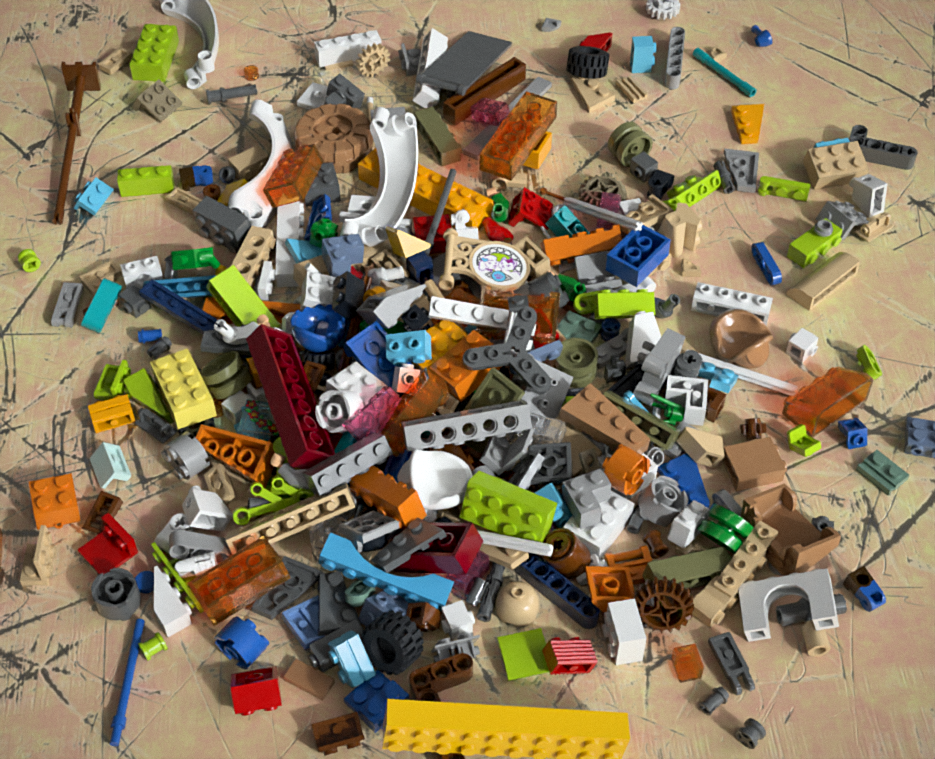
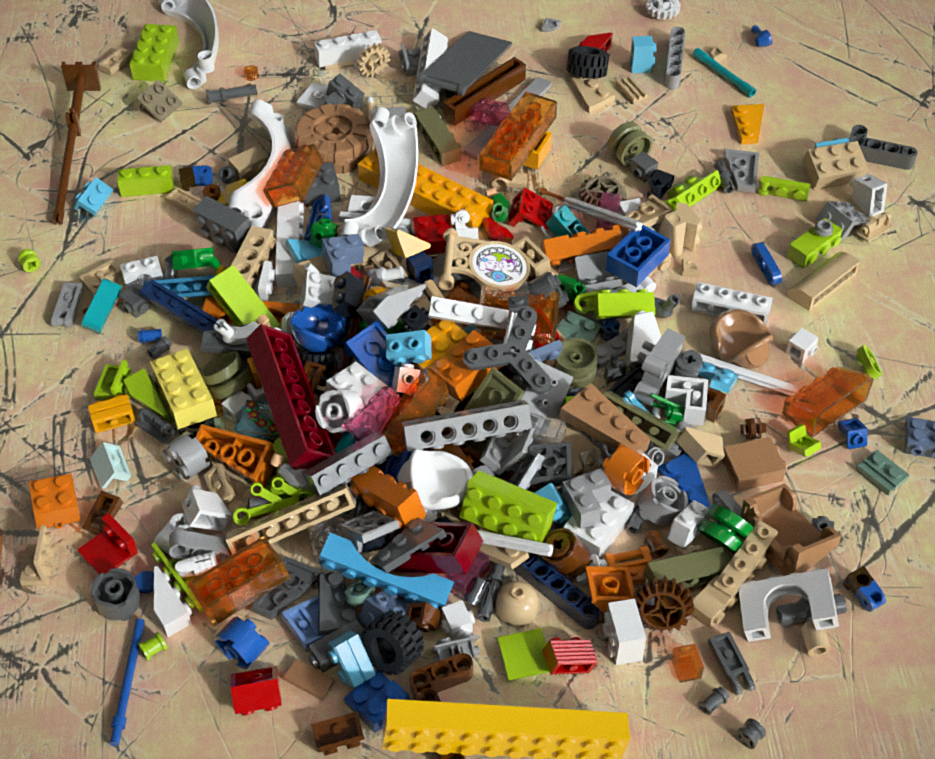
(439, 211): dark grey bar -> none

